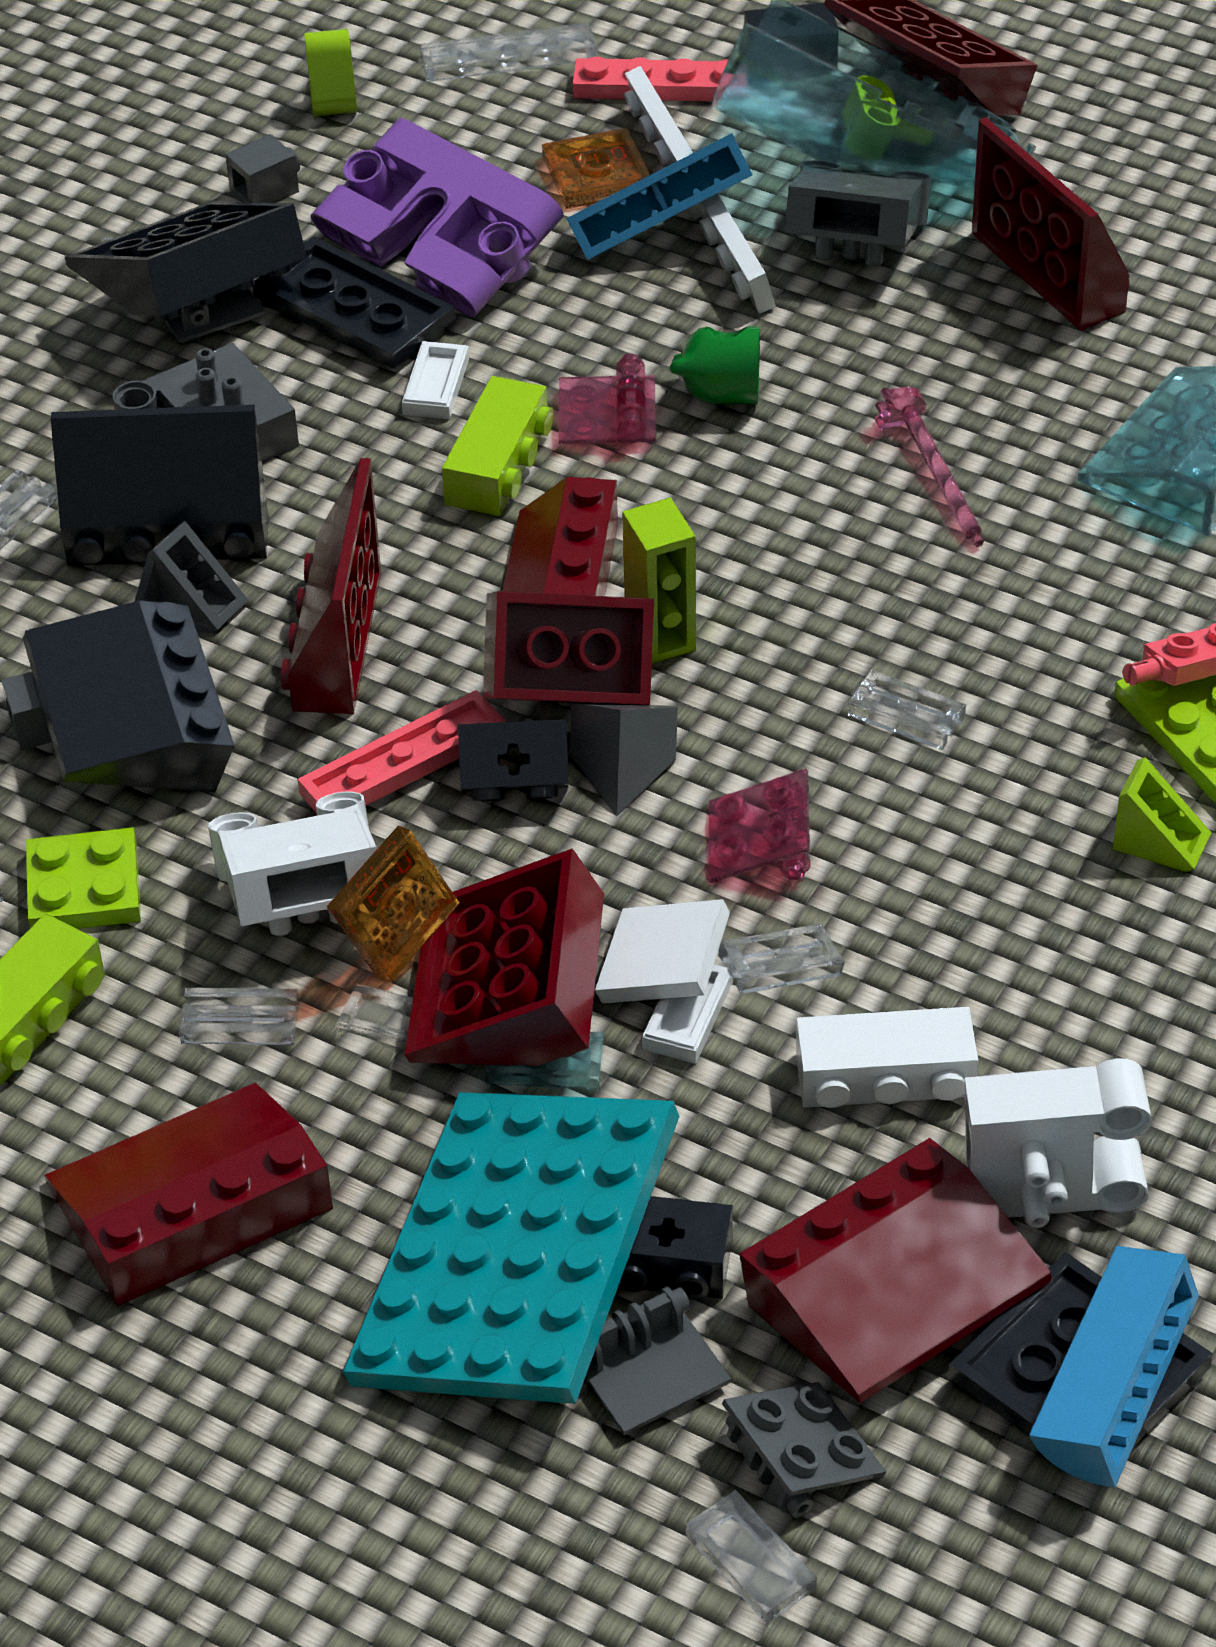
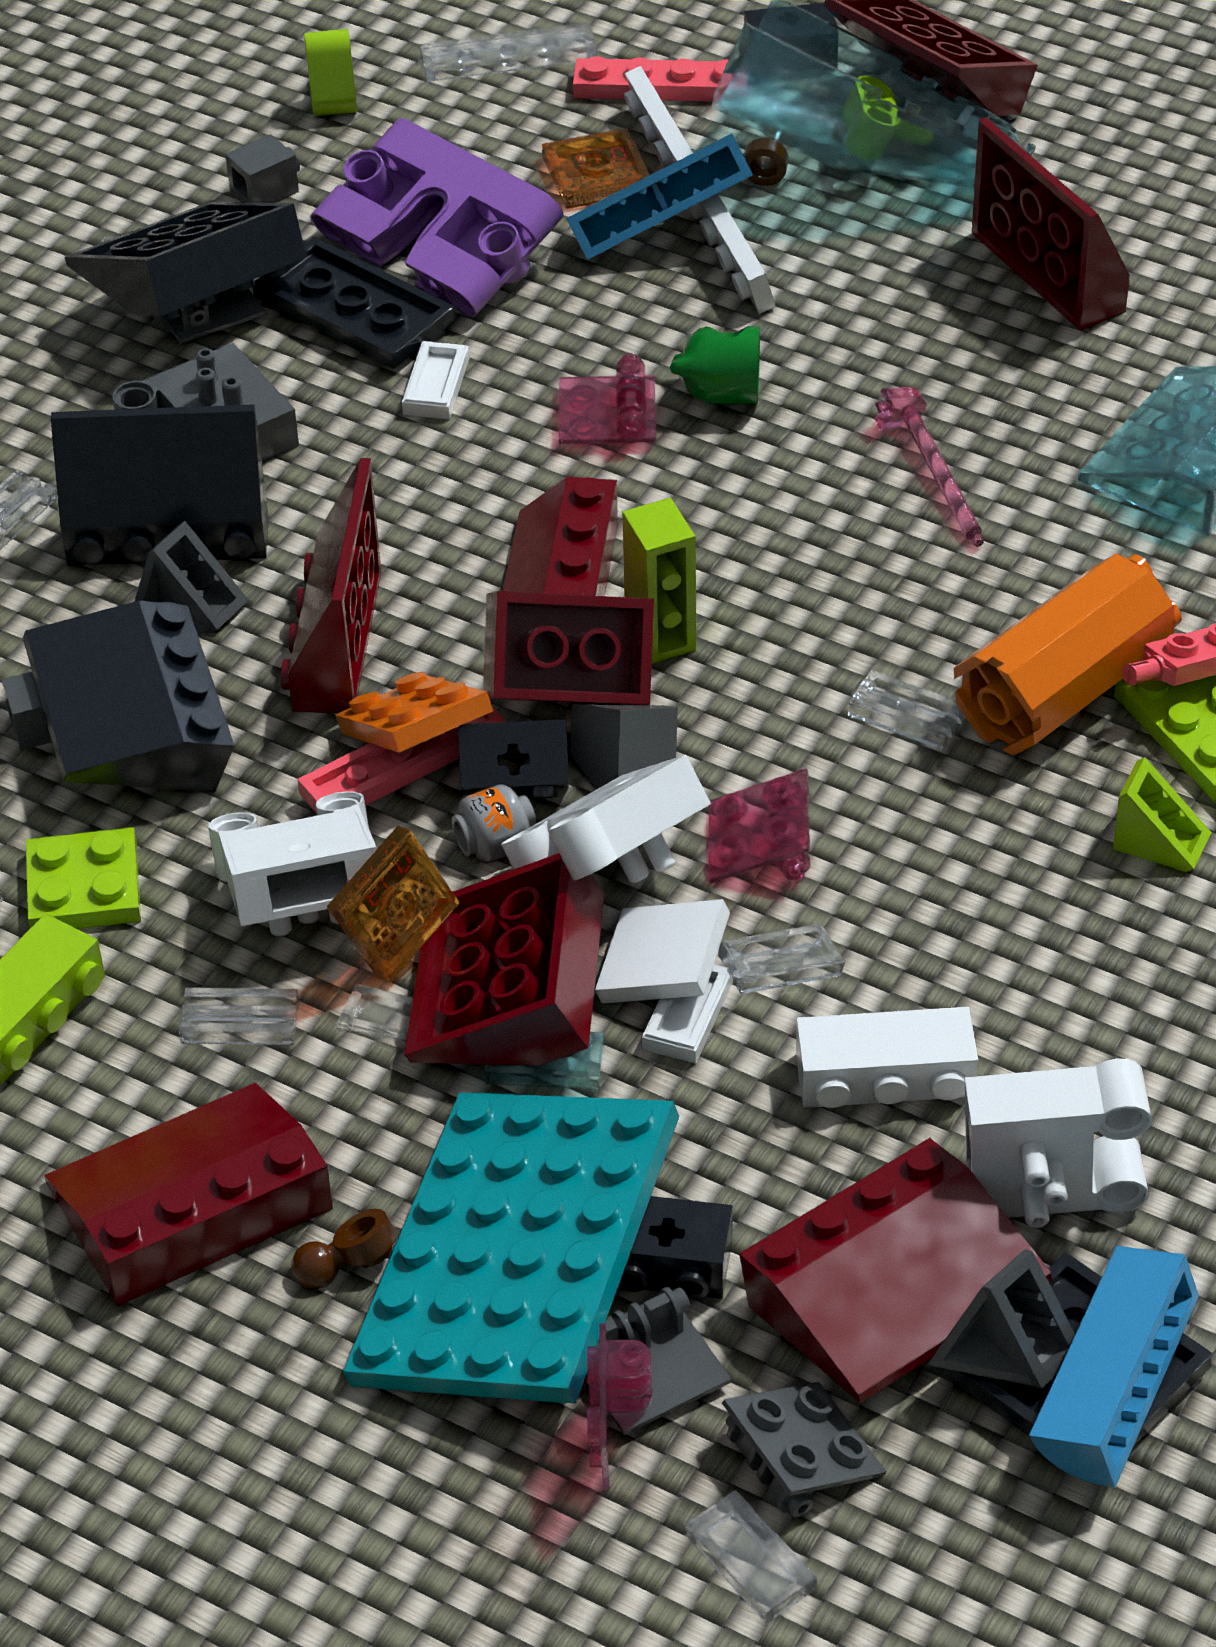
(359, 1241): none -> reddish brown plate
(412, 712): none -> orange plate
(489, 820): none -> light grey head
(496, 446): lime brick -> none
(615, 822): none -> white piece
(618, 1382): none -> clear pink hinge
(766, 170): none -> reddish brown plate
(856, 209): dark grey piece -> none
(1010, 1329): none -> dark grey slope
(1064, 653): none -> orange brick

